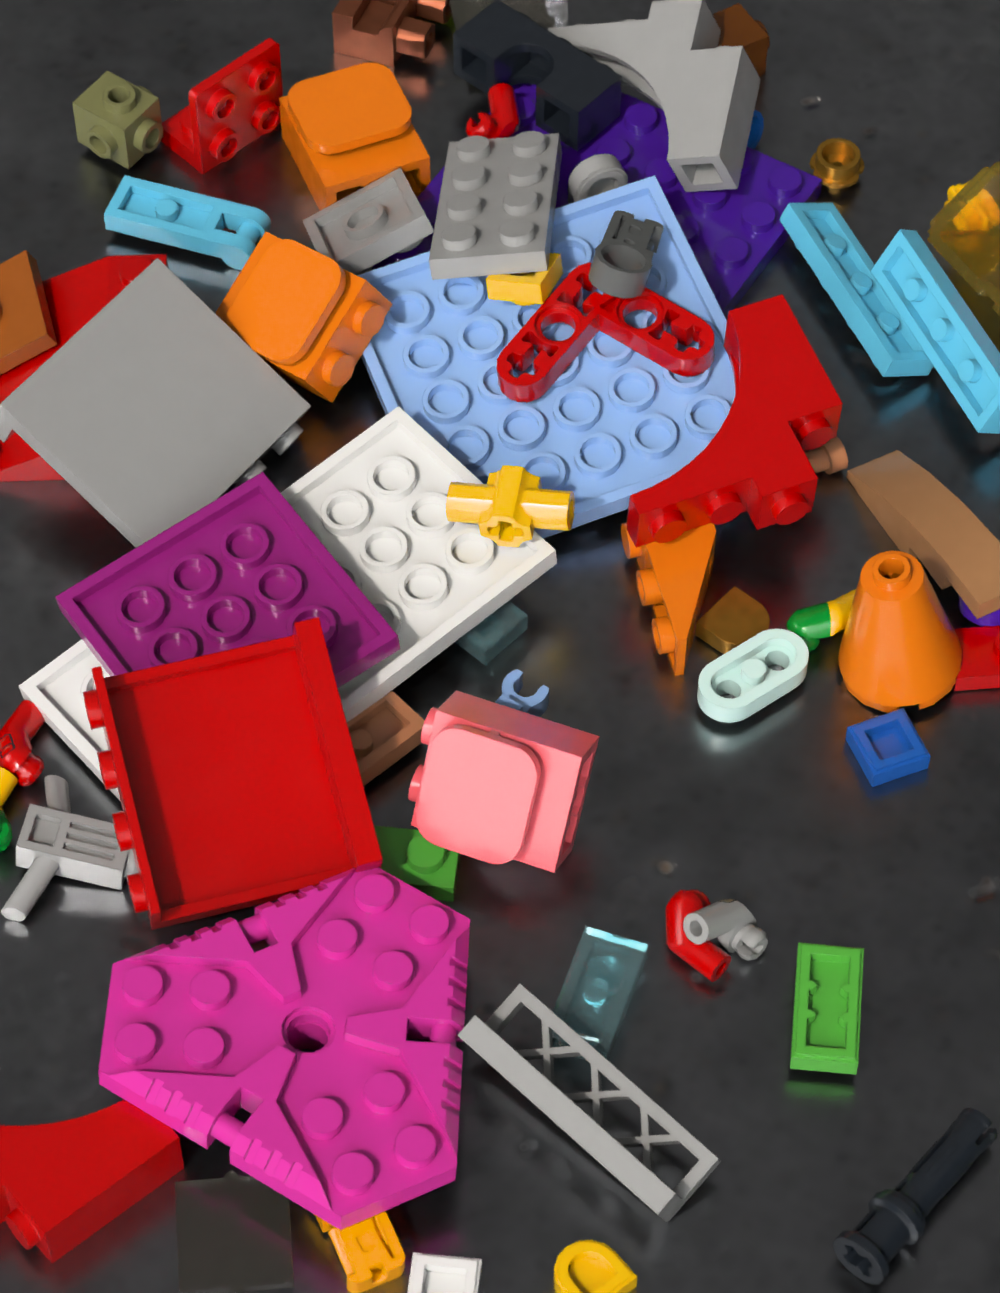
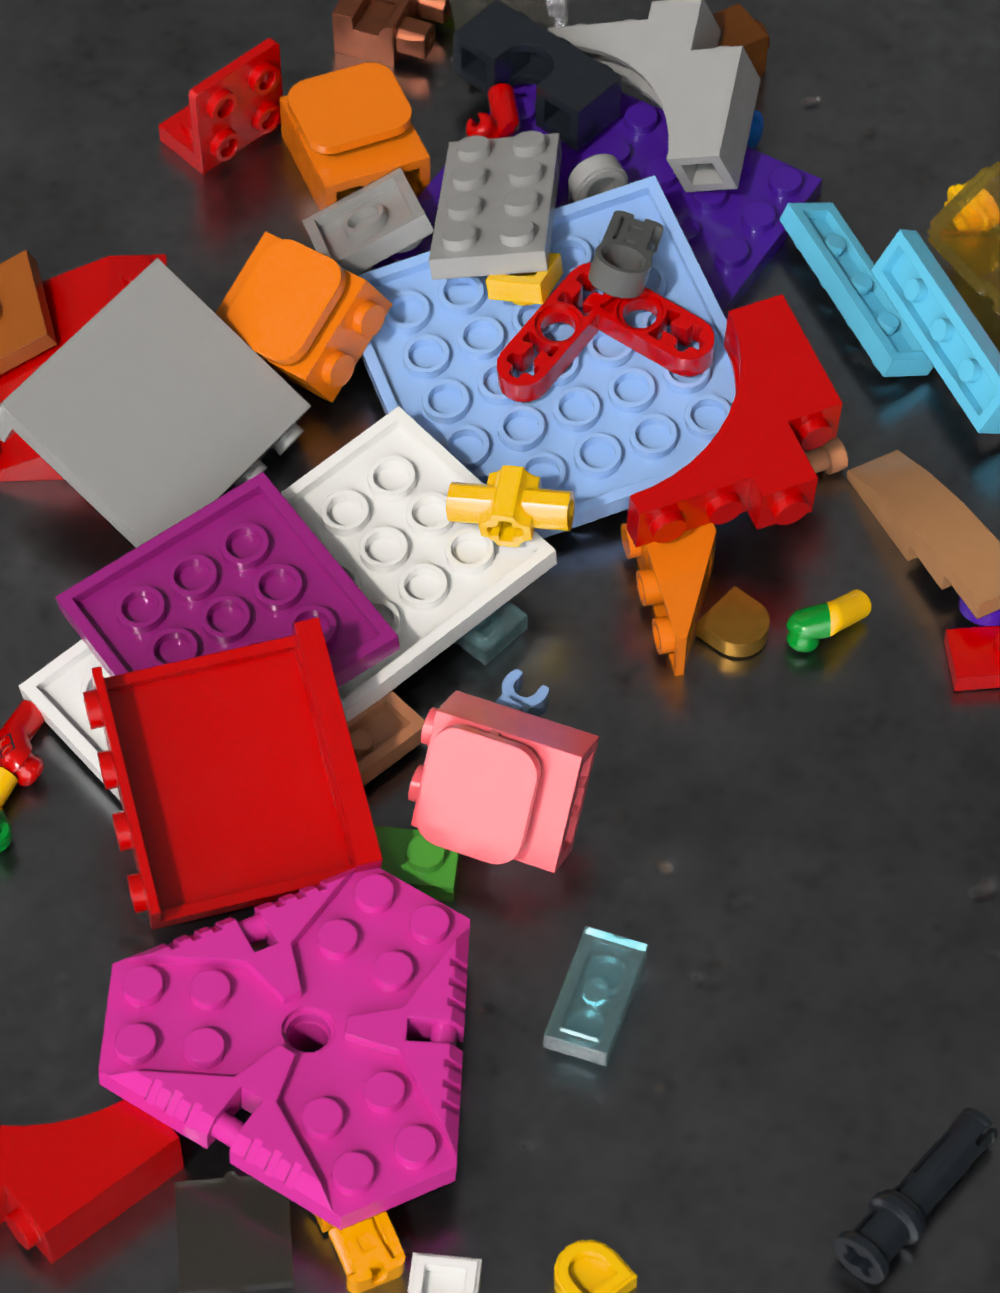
(64, 846): light grey piece -> none
(118, 120): olive brick -> none
(186, 220): medium azure plate -> none
(575, 1122): light grey fence -> none
(705, 957): red arm -> none
(731, 925): light grey arm -> none
(748, 678): light aqua plate -> none
(827, 1008): bright green plate -> none
(837, 163): pearl gold plate -> none
(887, 747): blue tile -> none
(898, 637): orange cone -> none

